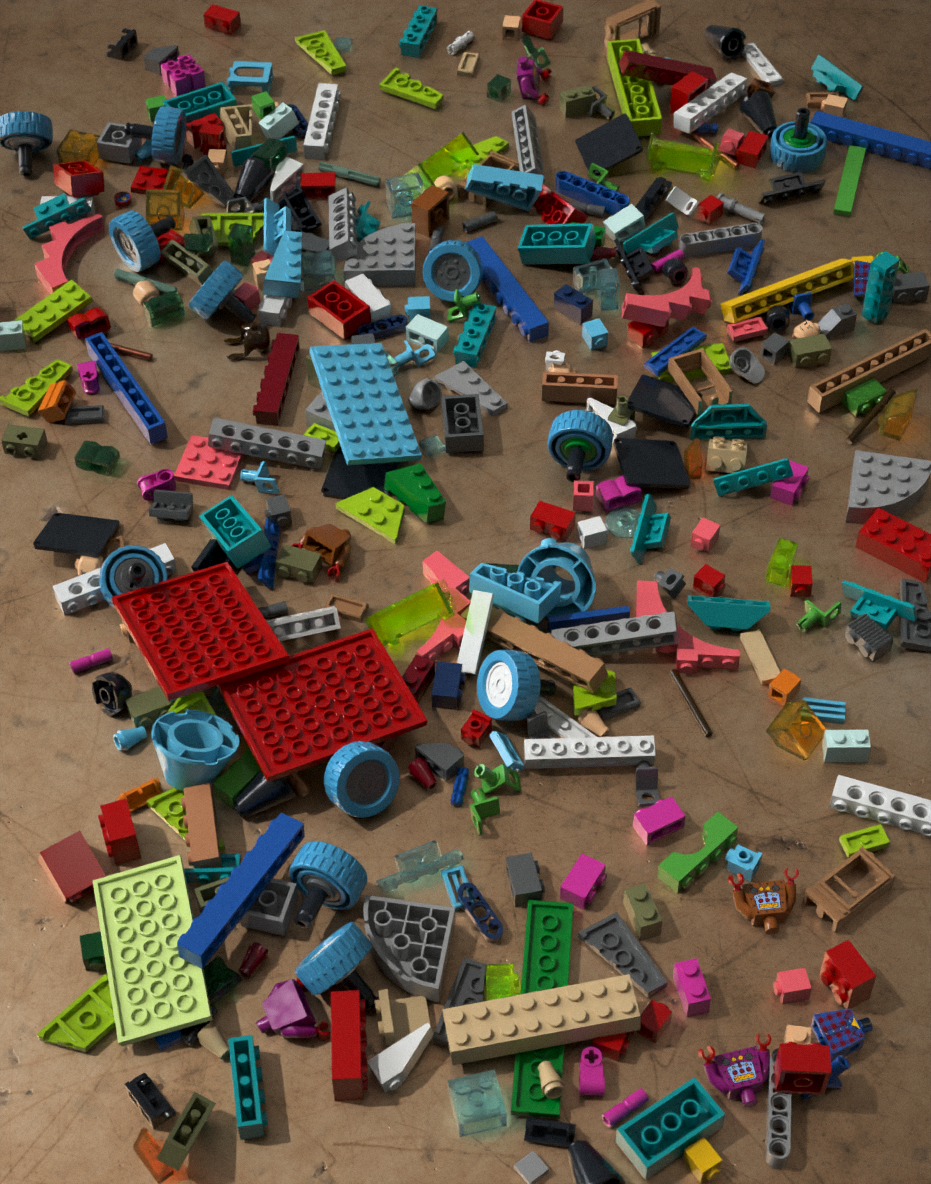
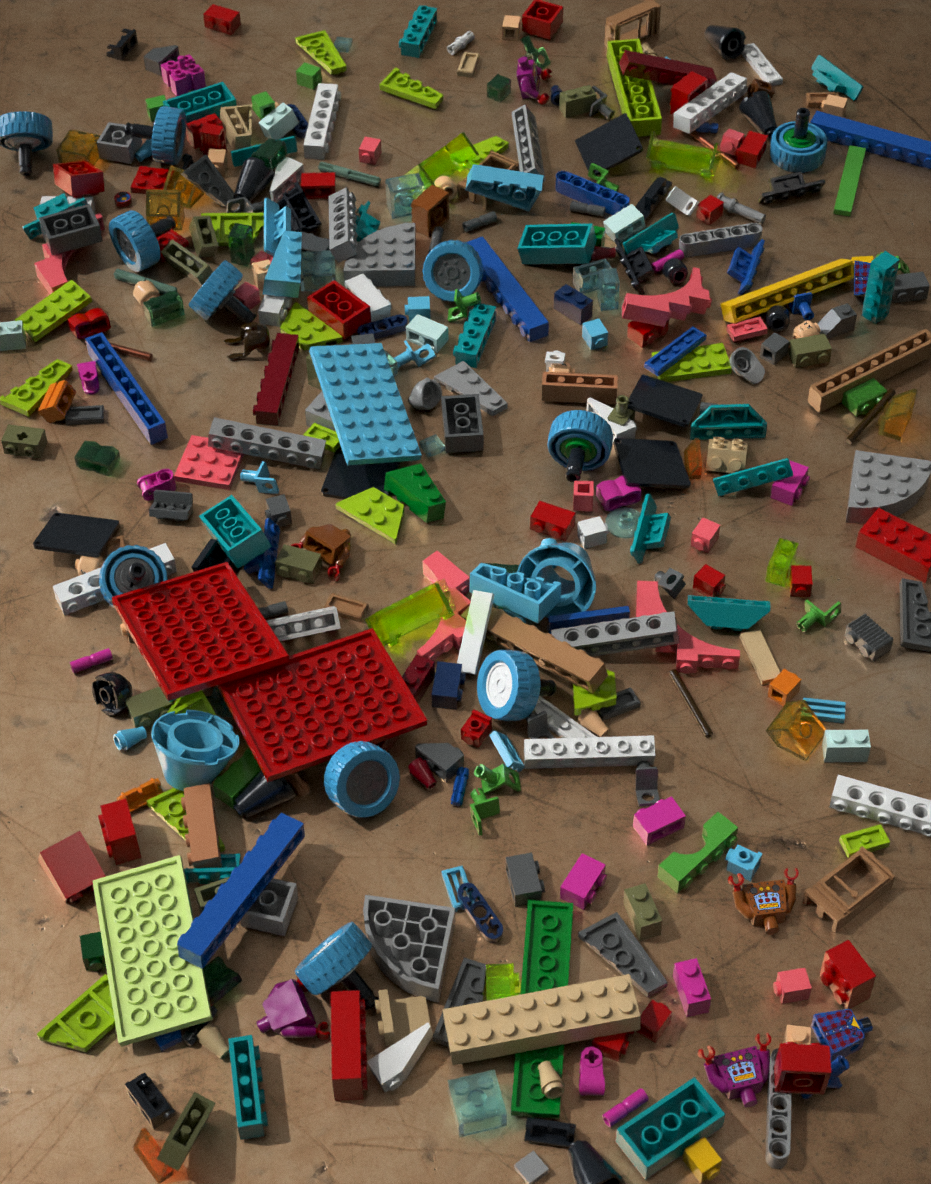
(70, 229): none -> dark grey brick
(198, 242): clear green bracket -> none
(253, 958): dark red cone -> none
(264, 82): medium azure panel -> none
(308, 76): none -> bright green brick
(308, 327): none -> lime wing
(326, 878): dark azure wheel -> none
(370, 150): none -> coral brick
(418, 862): clear light blue bracket -> none
(555, 94): none -> dark blue cone
(557, 209): red wedge -> none
(693, 360): medium nougat door -> none
(877, 606): teal bracket -> none

